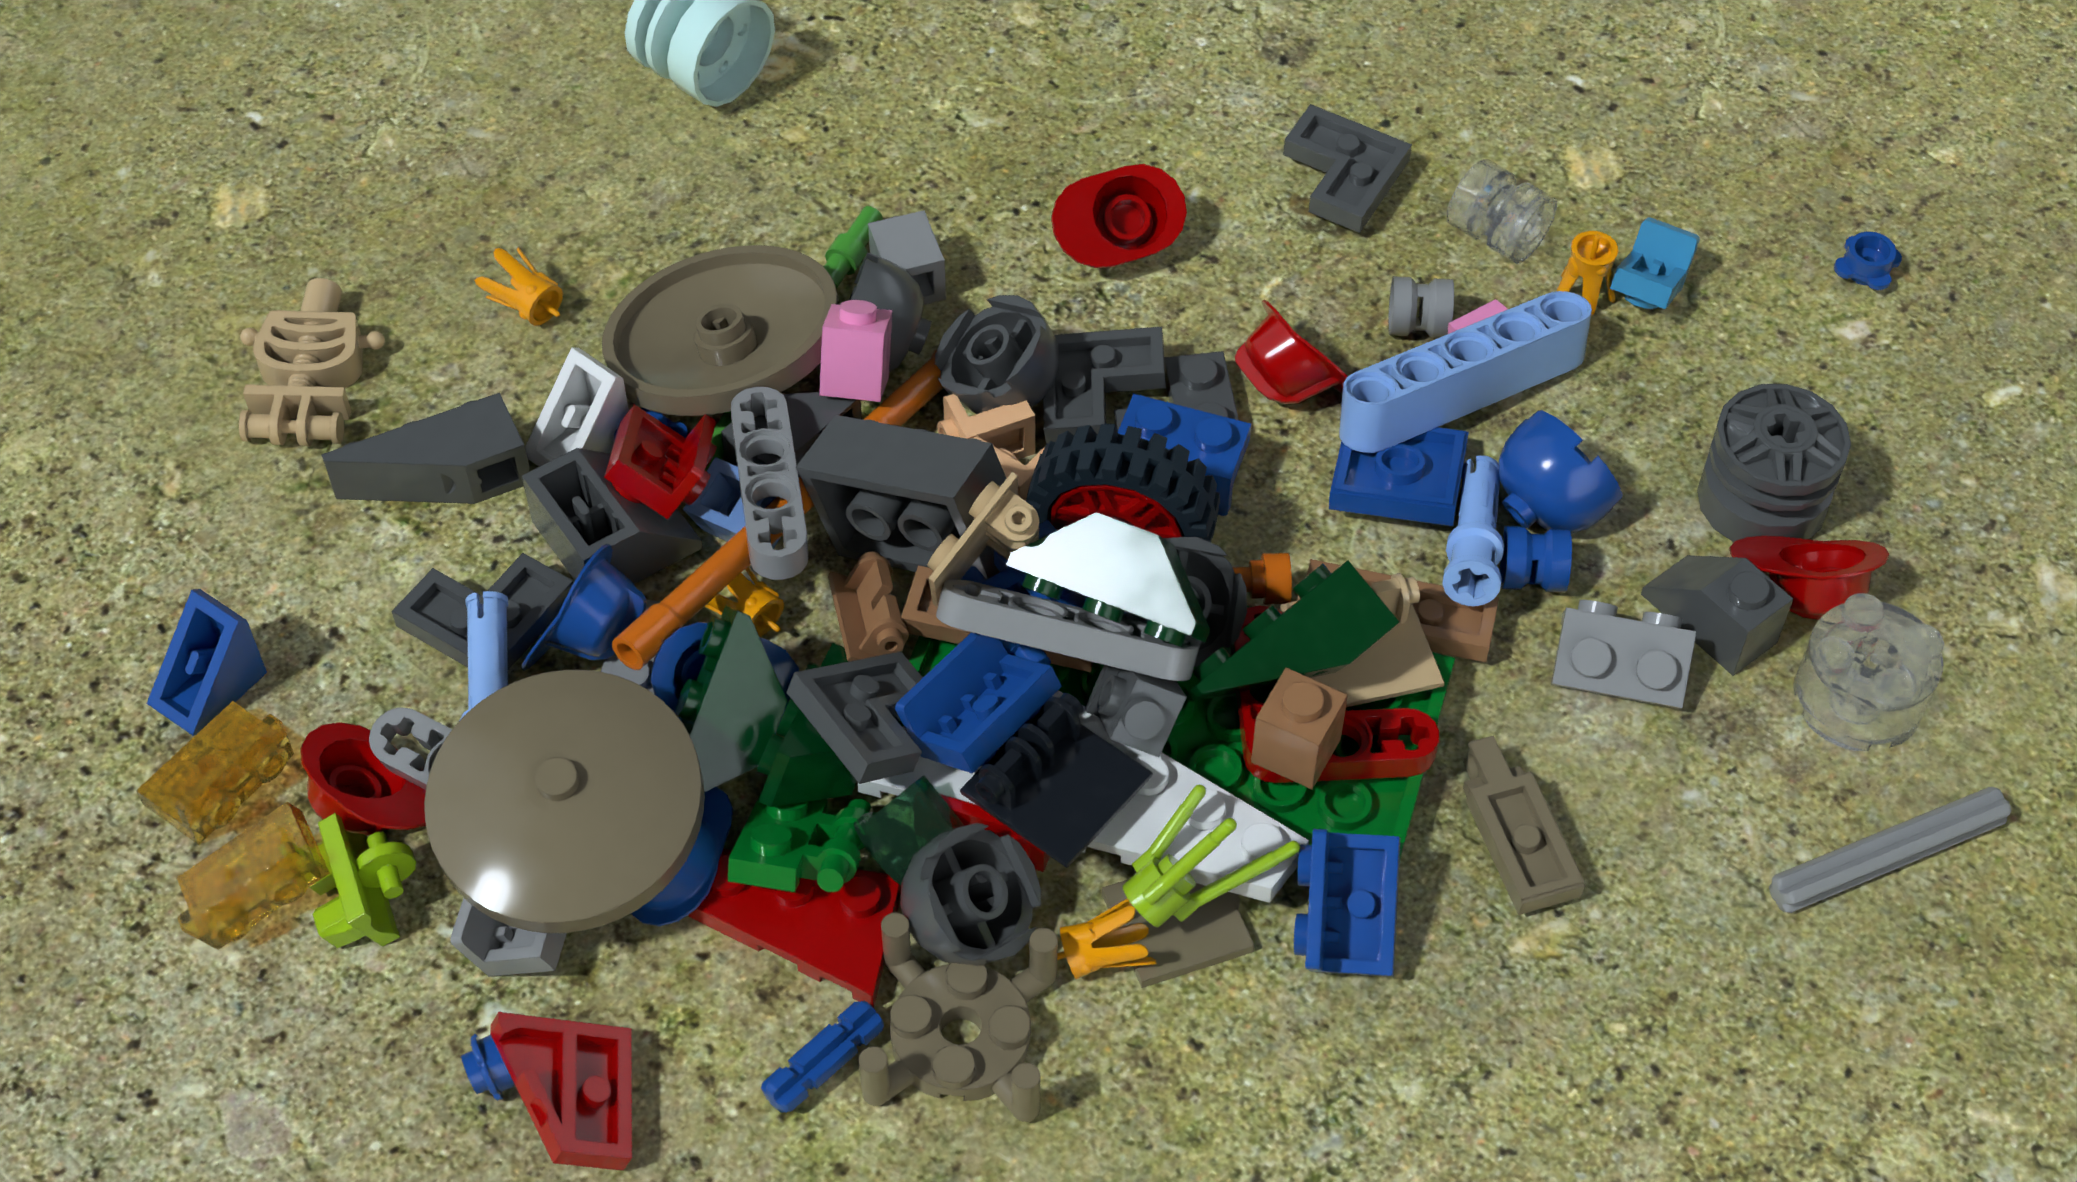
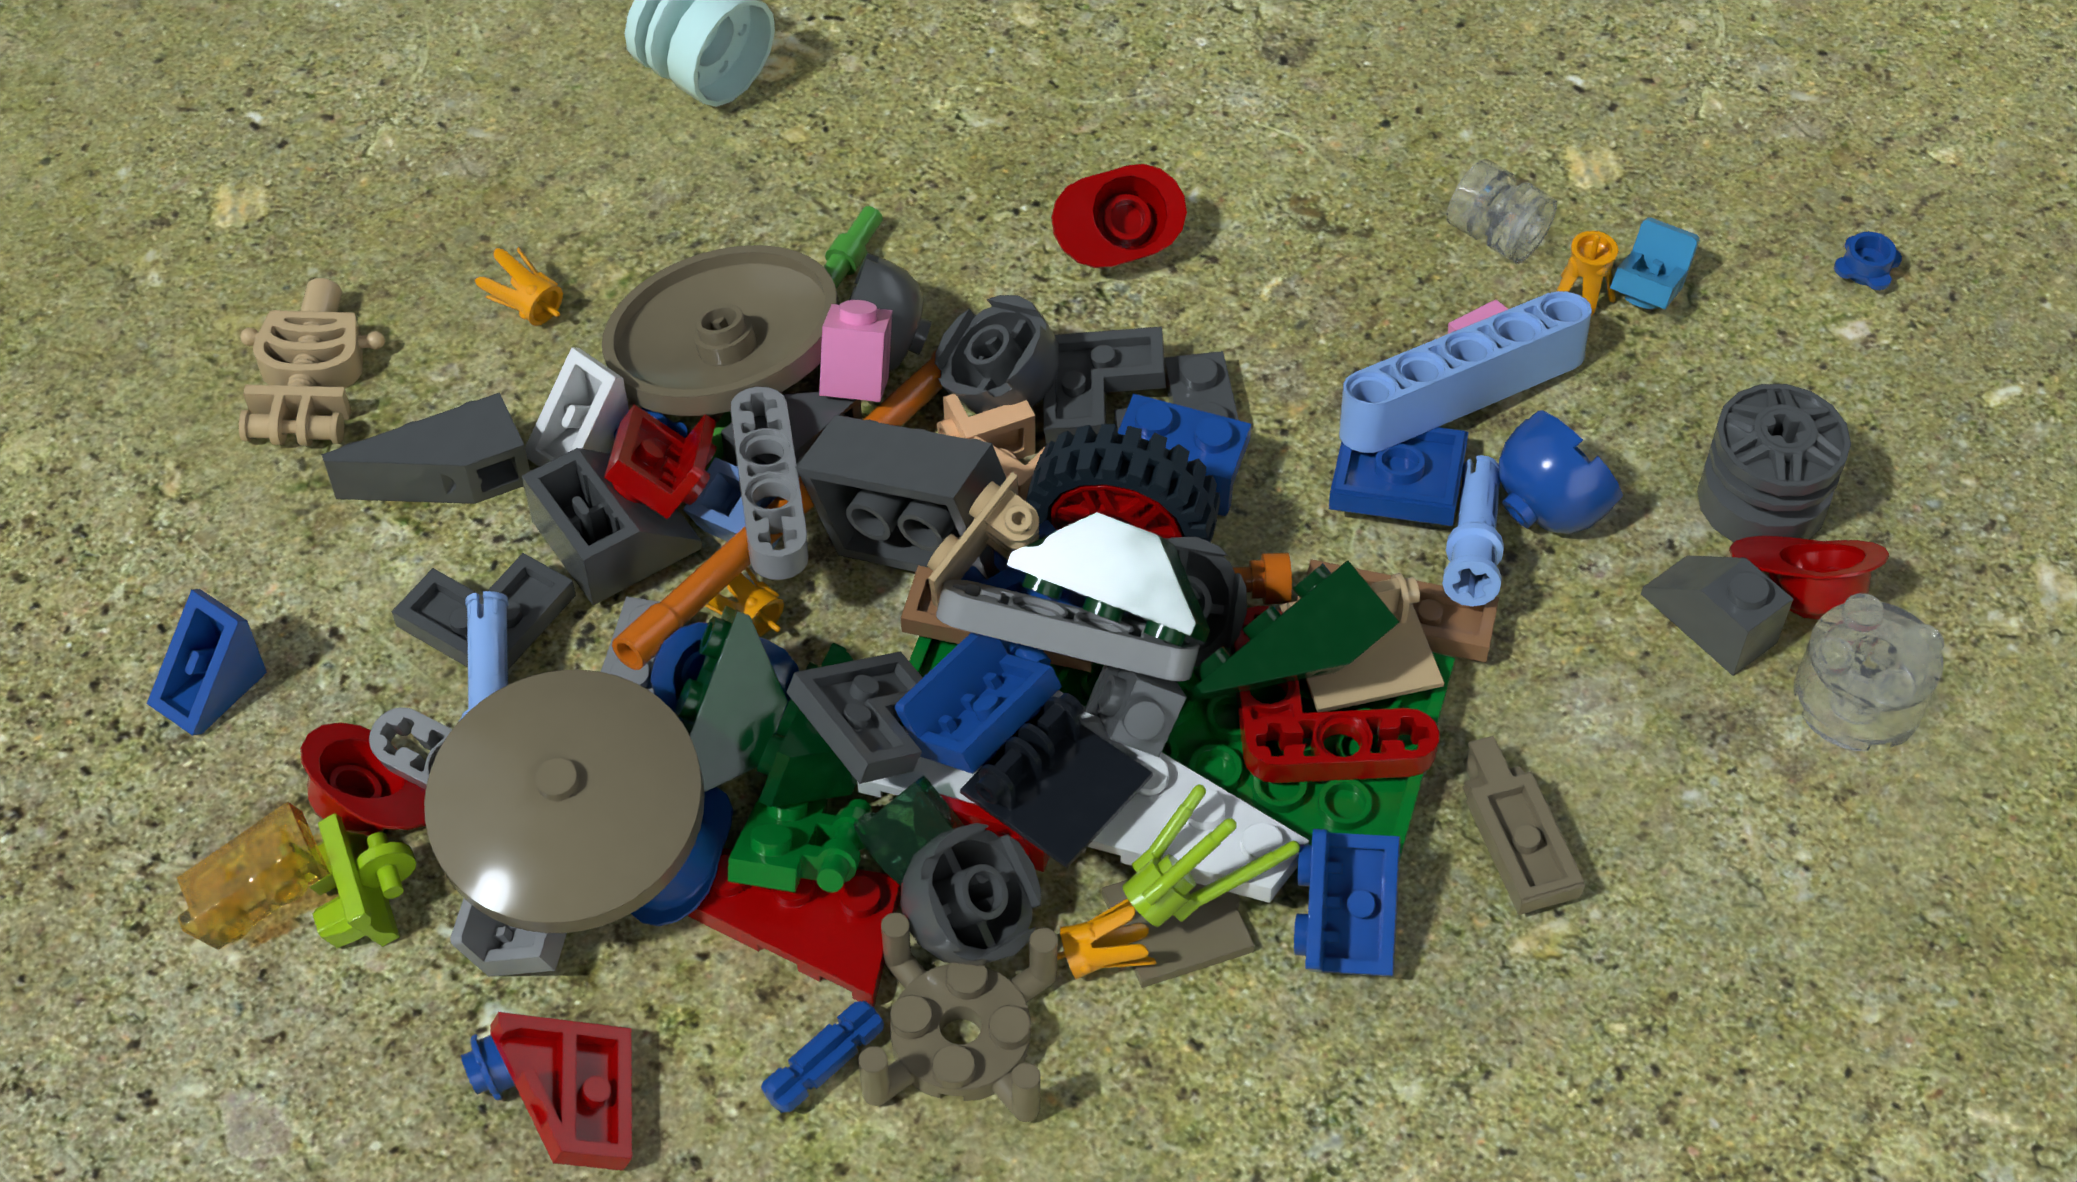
(217, 772): clear yellow bracket -> none
(593, 613): blue piece -> none
(866, 611): medium nougat hinge -> none
(913, 246): light grey brick -> none
(1284, 363): red piece -> none
(1298, 728): medium nougat brick -> none
(1357, 164): dark grey plate -> none
(1435, 306): light grey wheel -> none
(1536, 559): blue wheel -> none
(1624, 656): light grey bracket -> none
(1889, 849): light grey axle -> none

